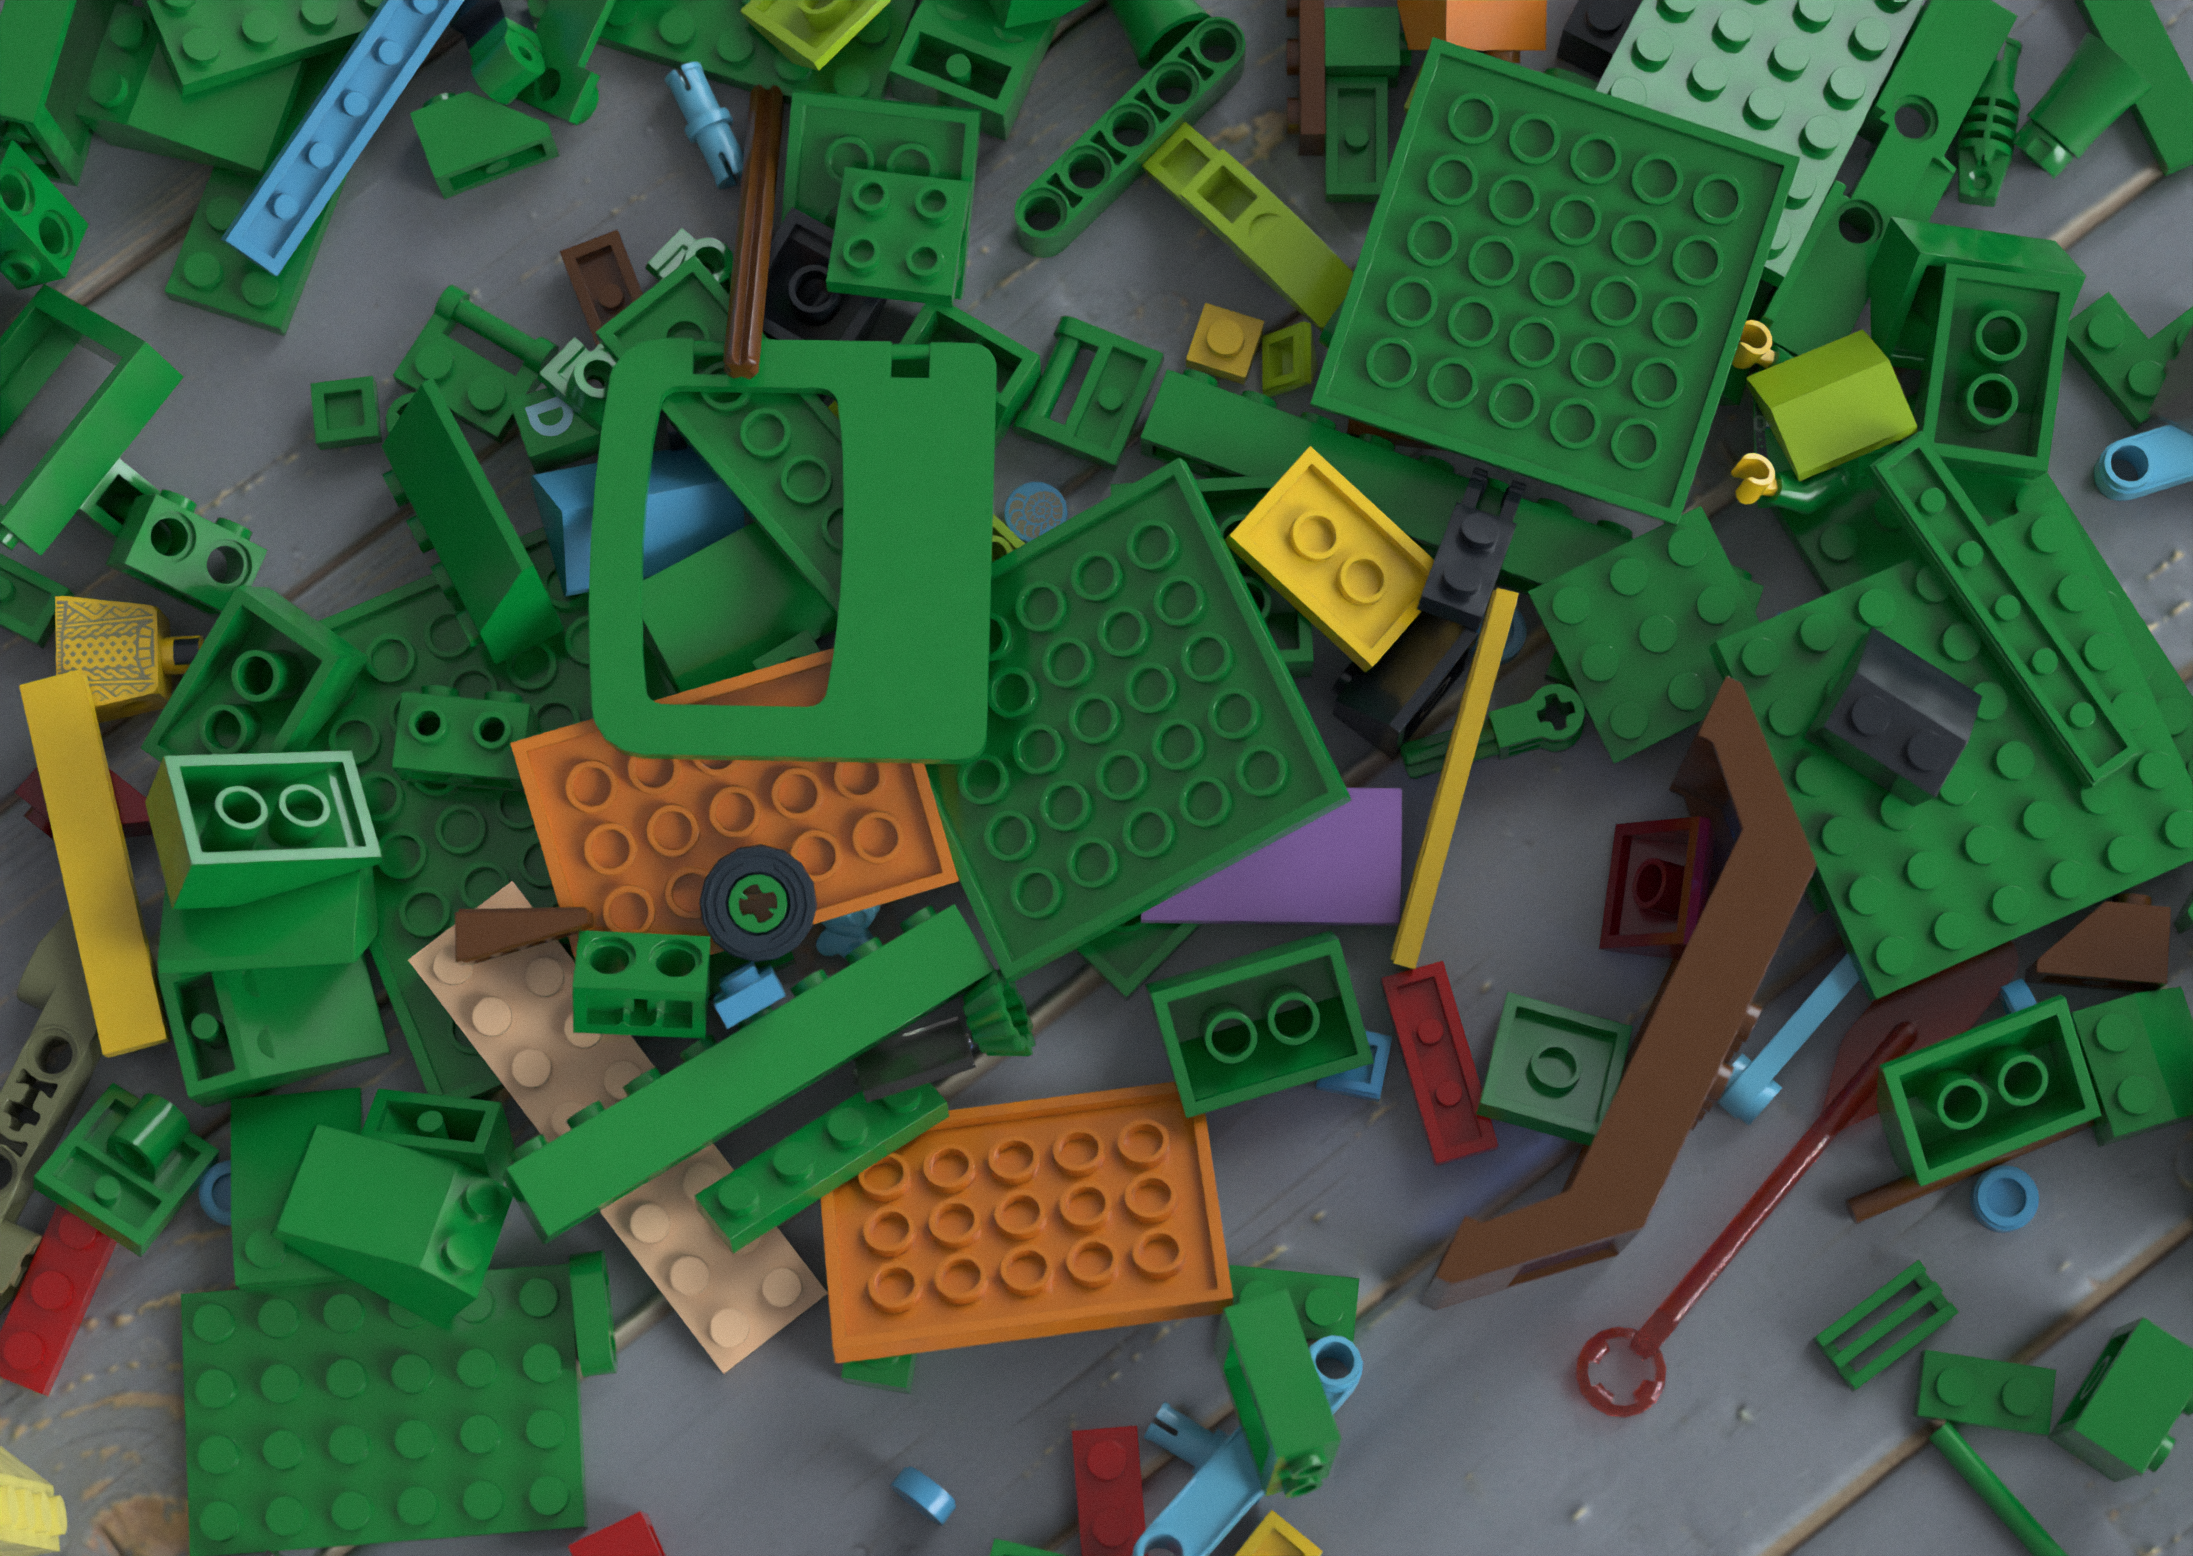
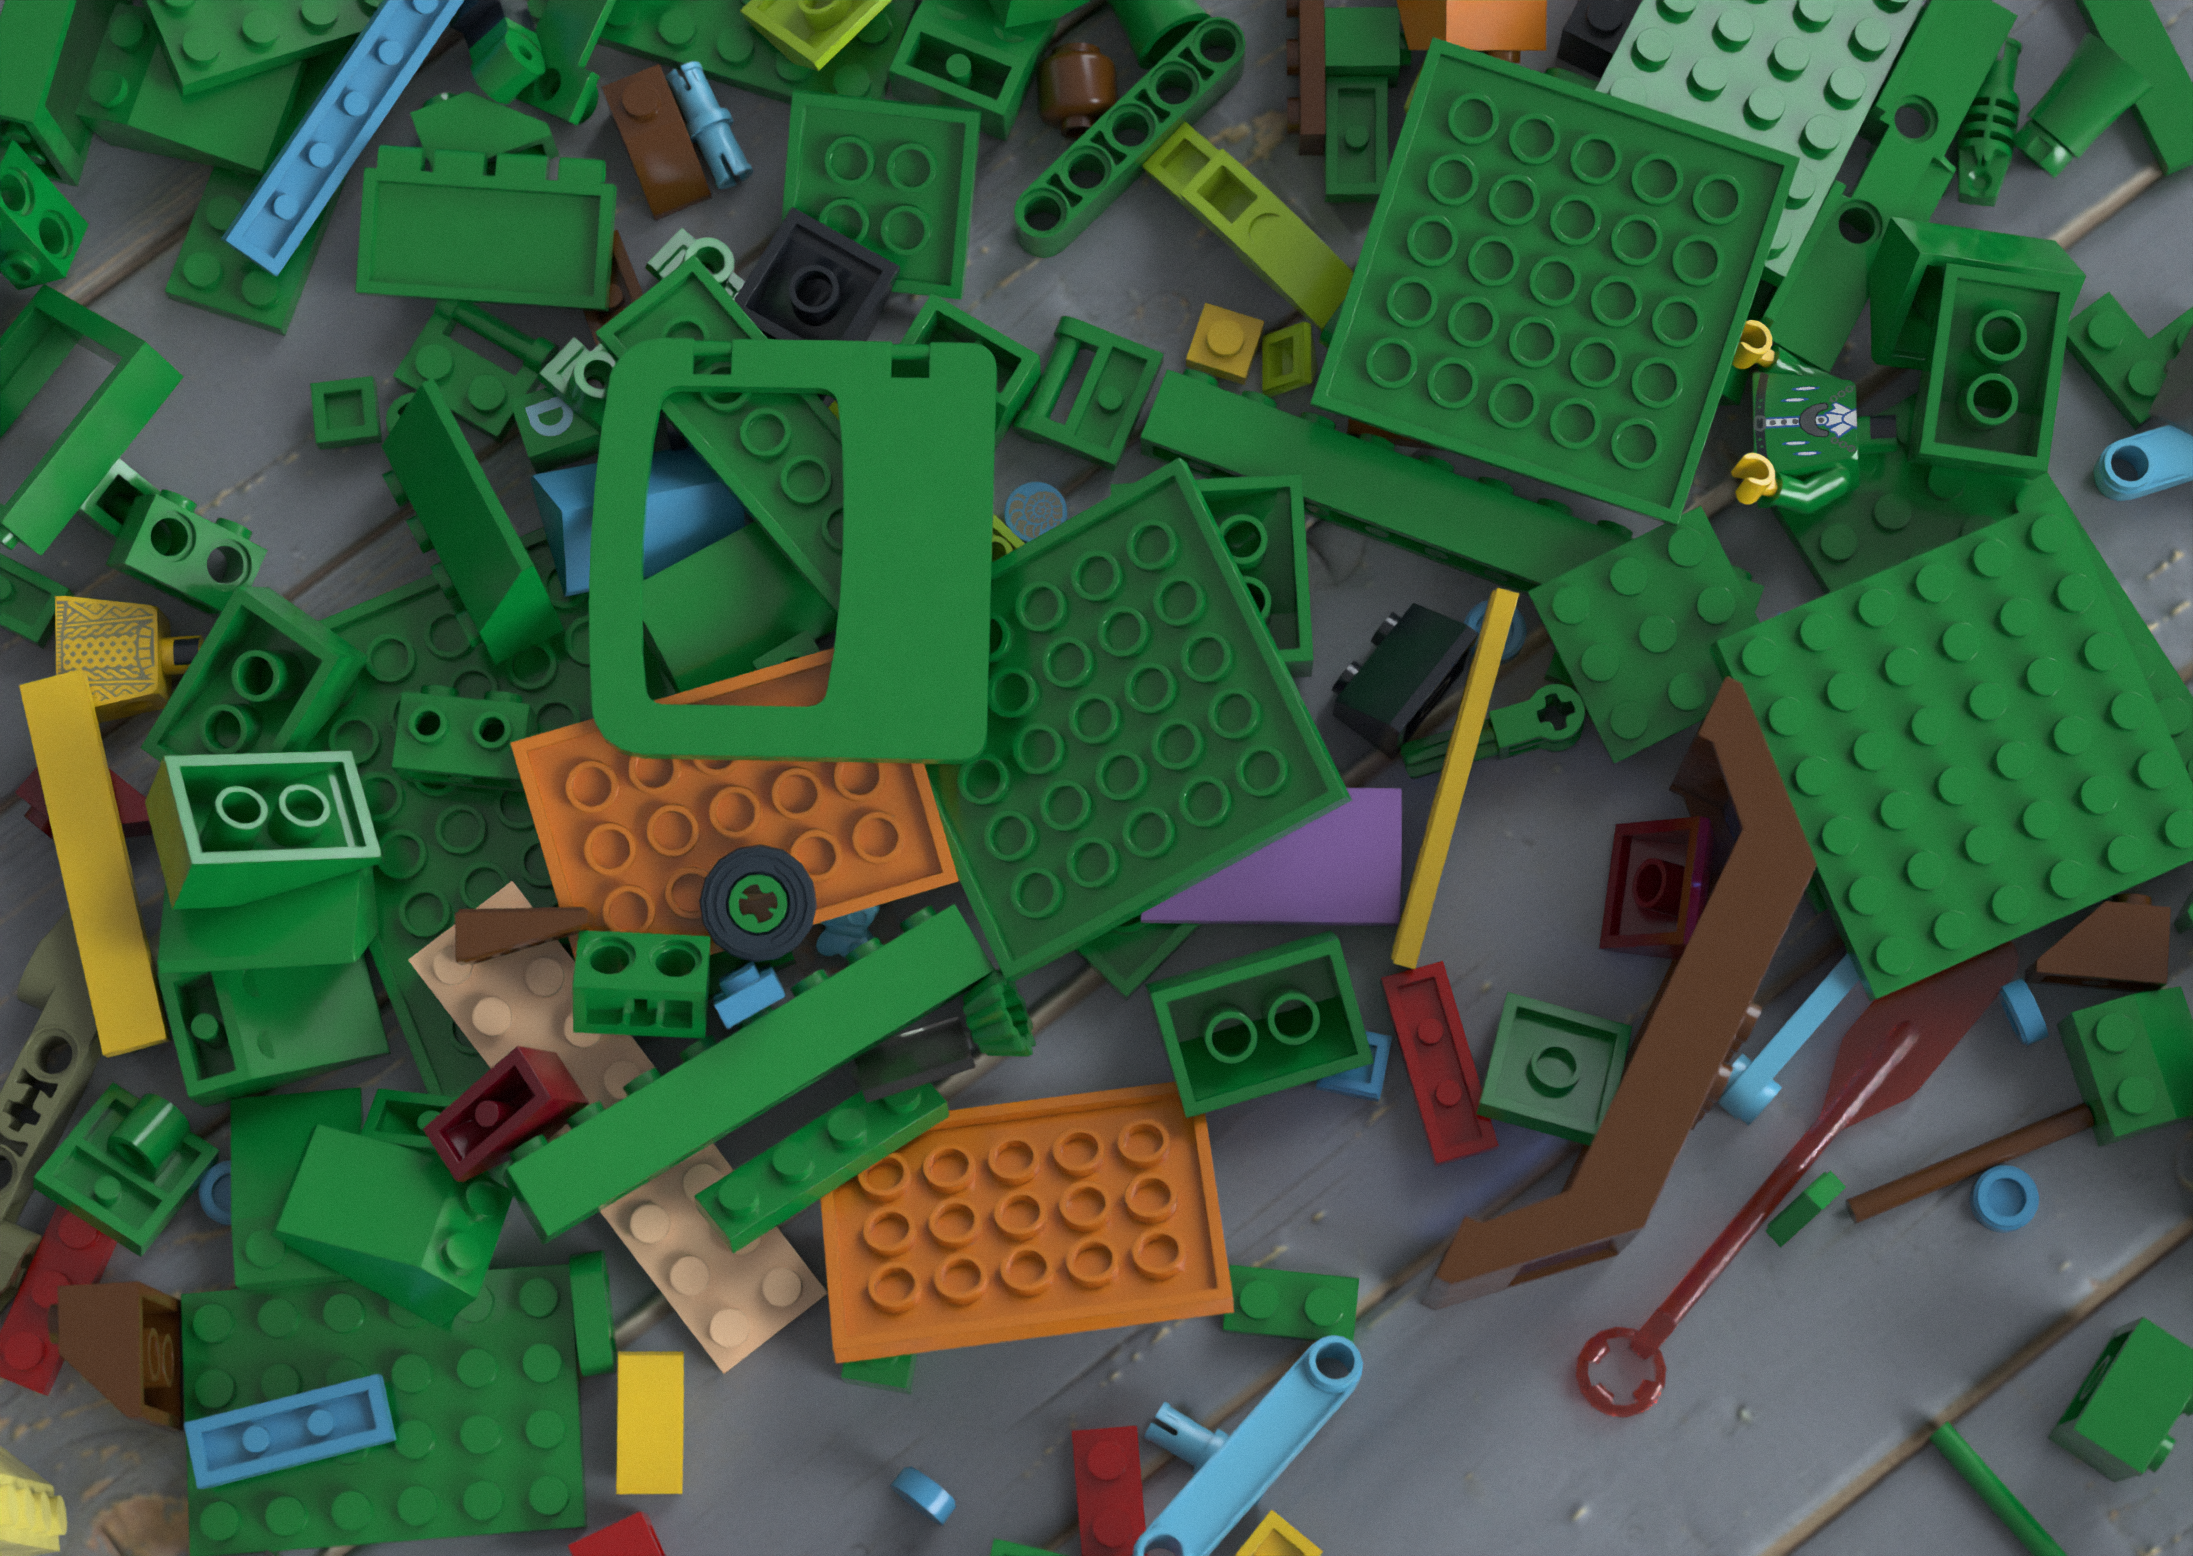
(125, 1346): none -> reddish brown slope
(289, 1431): none -> dark azure plate
(484, 235): none -> green hinge
(504, 1109): none -> dark red slope
(649, 1422): none -> yellow slope
(656, 141): none -> reddish brown slope
(753, 233): reddish brown axle -> none
(899, 237): green plate -> none
(1075, 88): none -> reddish brown head
(1277, 1394): green window -> none
(1335, 558): yellow plate -> none
(1470, 555): black hinge -> none
(1804, 1208): none -> green tile
(1833, 404): lime slope -> none
(1896, 719): black slope -> none
(1929, 1292): green tile -> none
(1985, 1092): green slope -> none
(1985, 1393): green plate -> none
(2004, 610): green tile -> none

